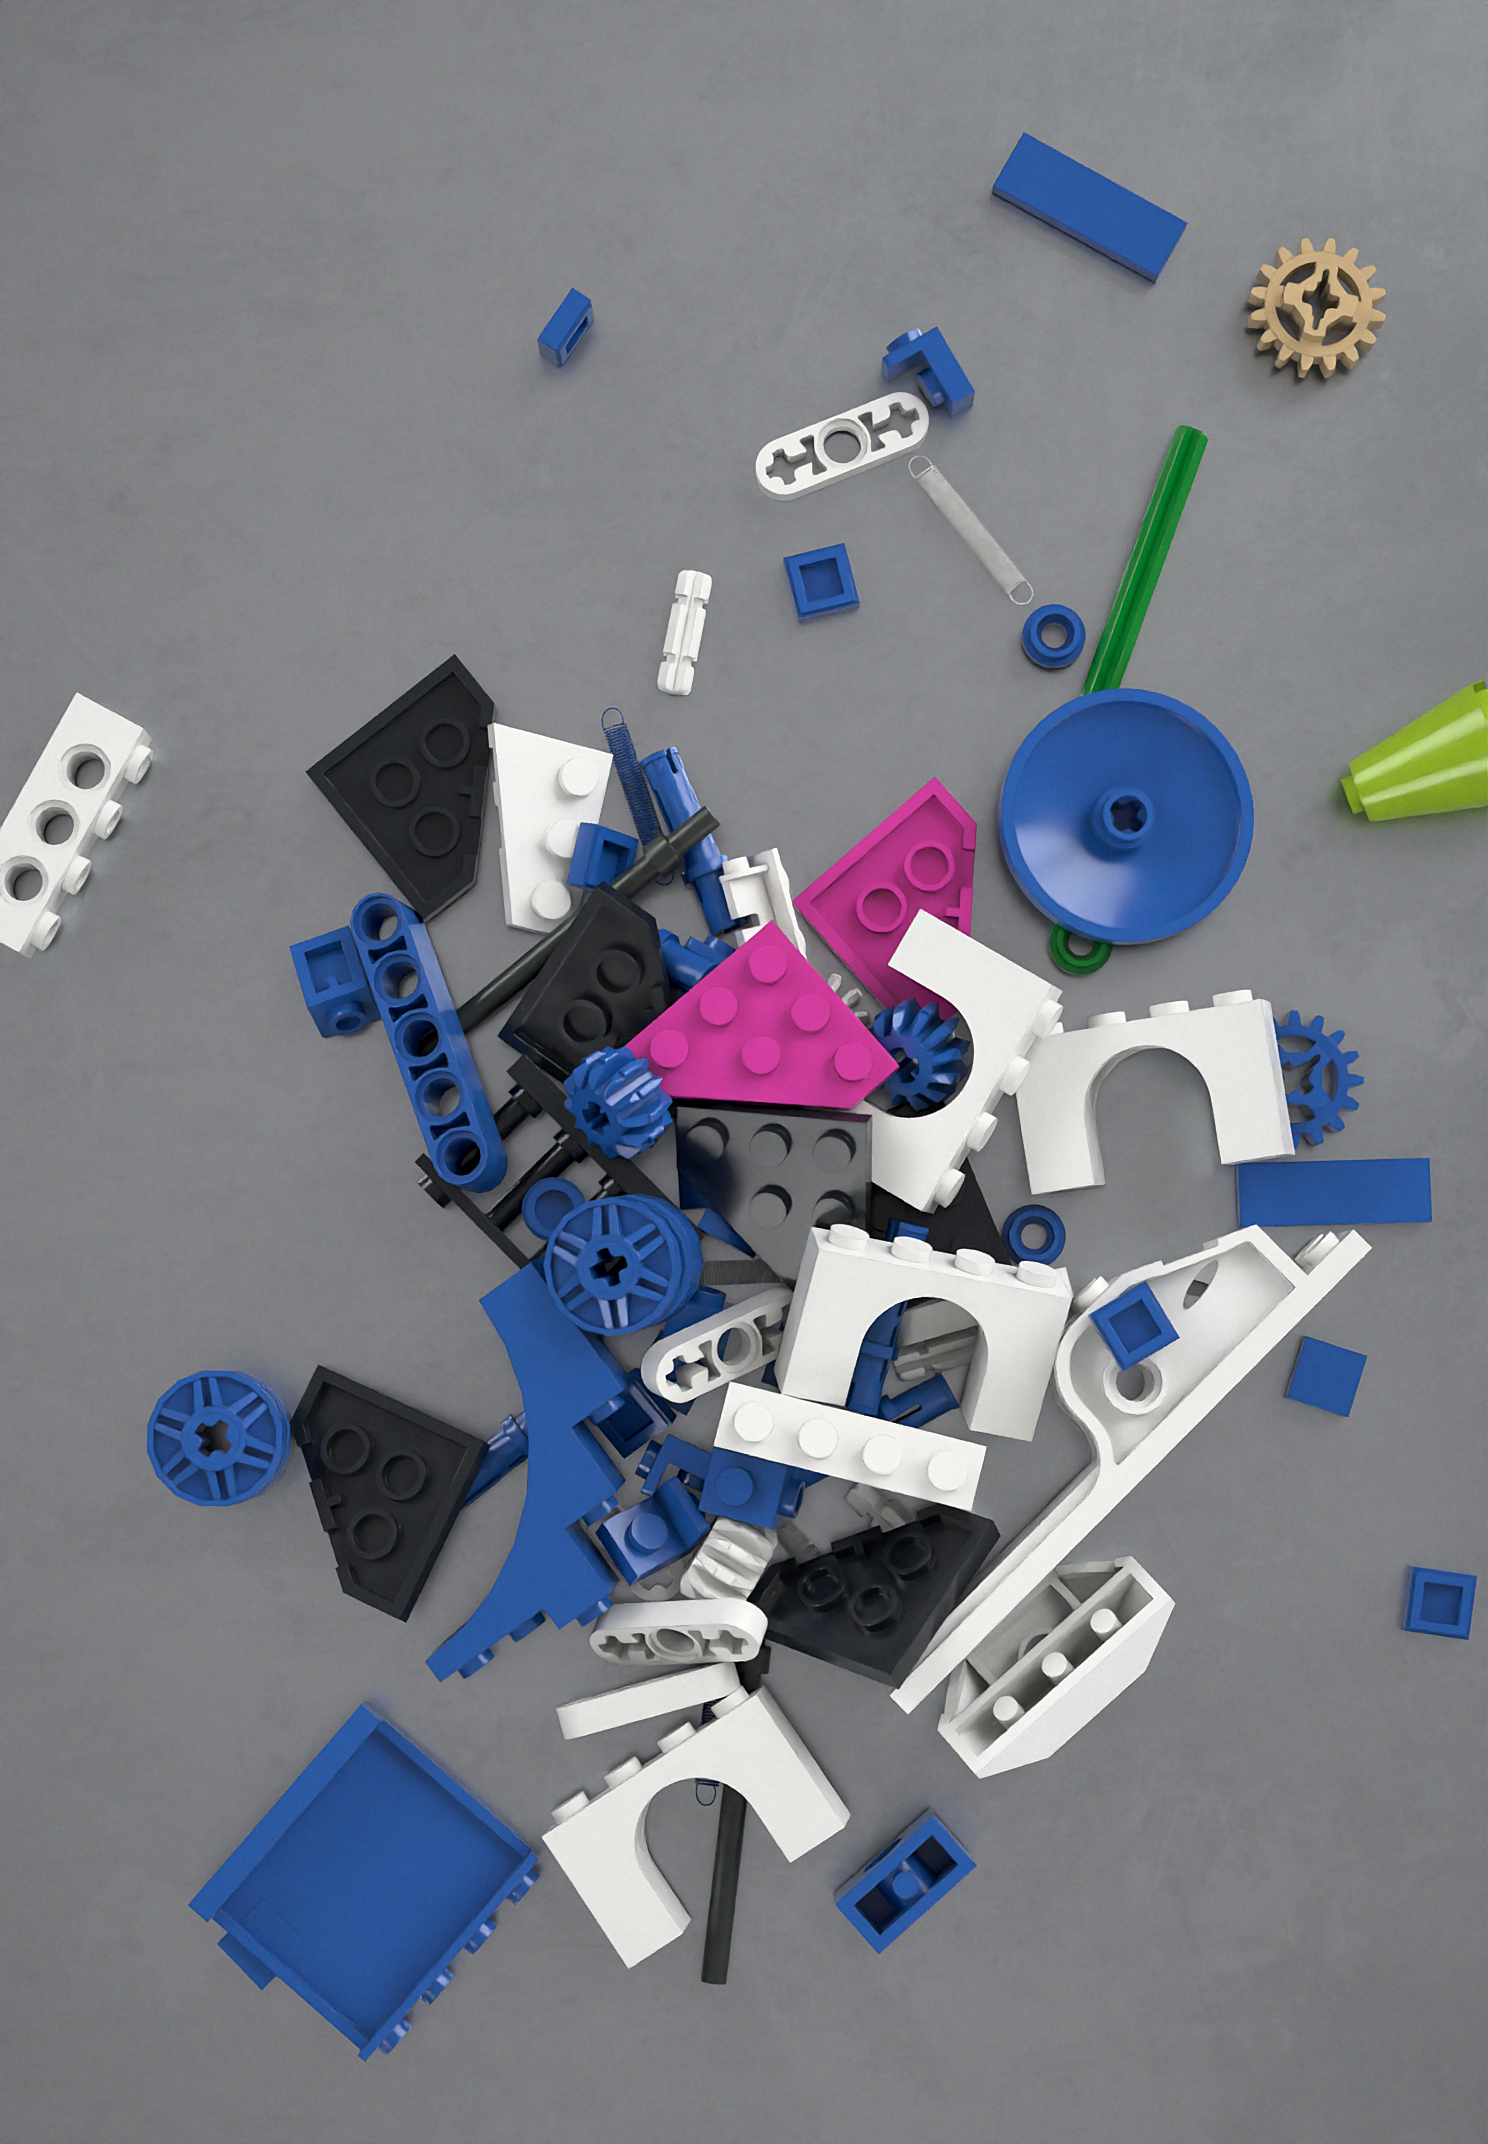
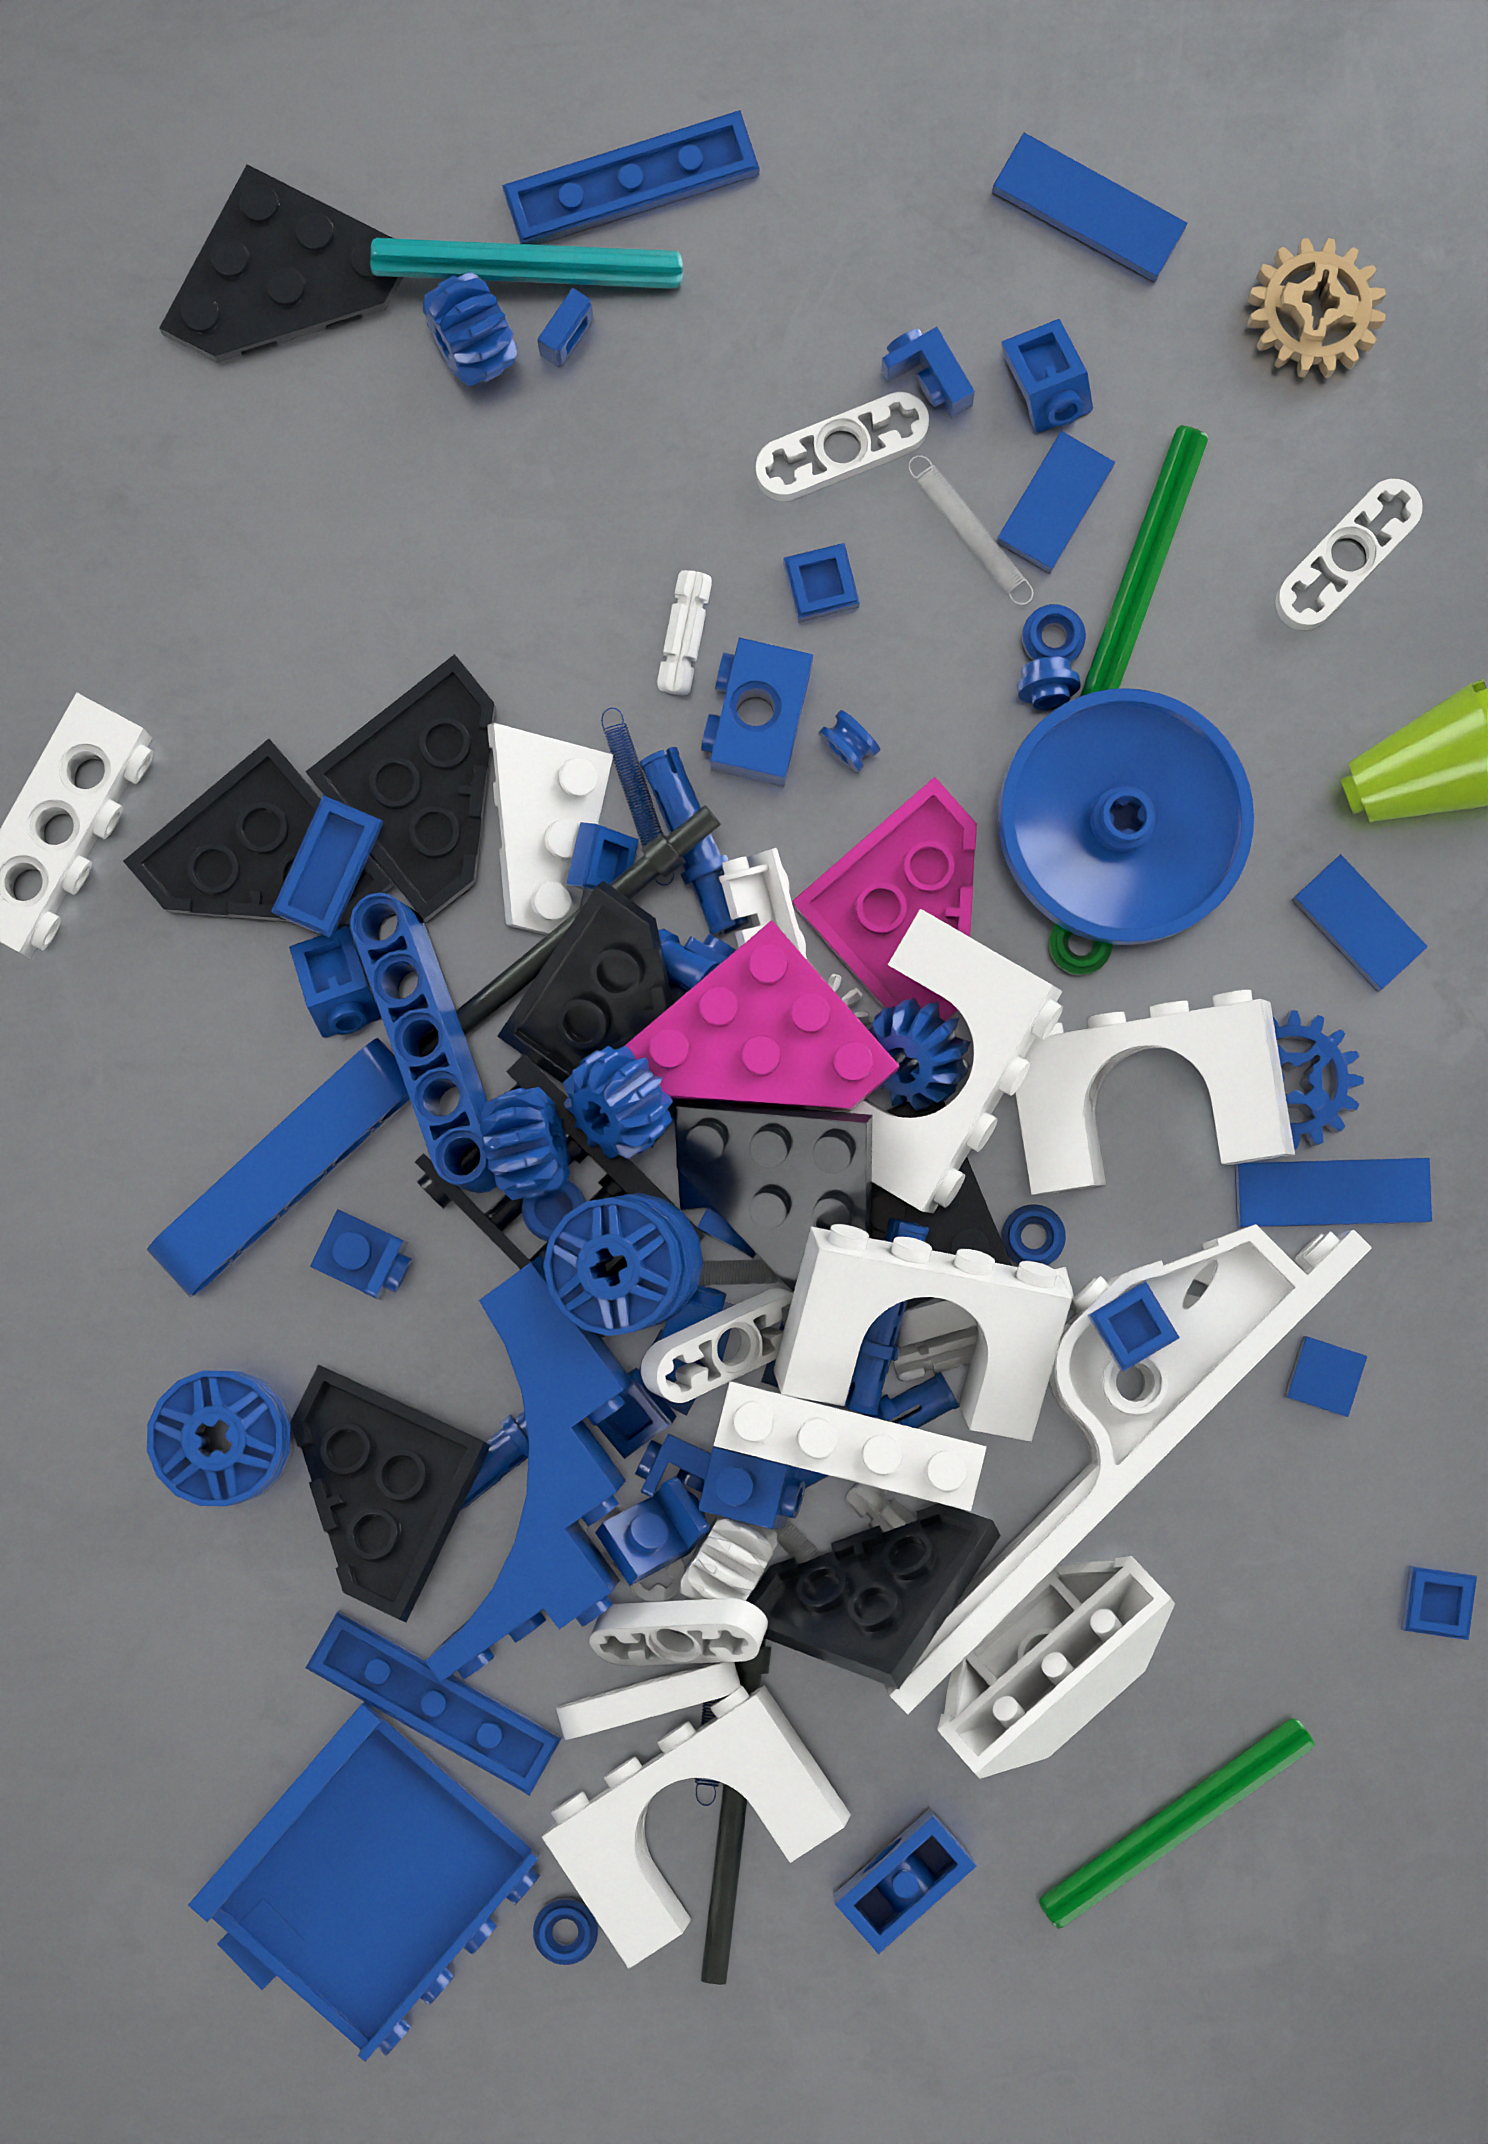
(238, 844): none -> black plate
(275, 272): none -> black plate
(281, 1169): none -> blue beam
(327, 867): none -> blue tile
(362, 1256): none -> blue bracket
(443, 1711): none -> blue tile
(469, 328): none -> blue gear
(525, 1143): none -> blue gear
(526, 263): none -> teal axle
(565, 1952): none -> blue plate
(631, 179): none -> blue tile
(767, 673): none -> blue brick
(849, 741): none -> blue bush
(1048, 683): none -> blue plate
(1049, 375): none -> blue bracket
(1055, 501): none -> blue tile
(1176, 1823): none -> green axle
(1359, 923): none -> blue tile
(1391, 533): none -> white beam

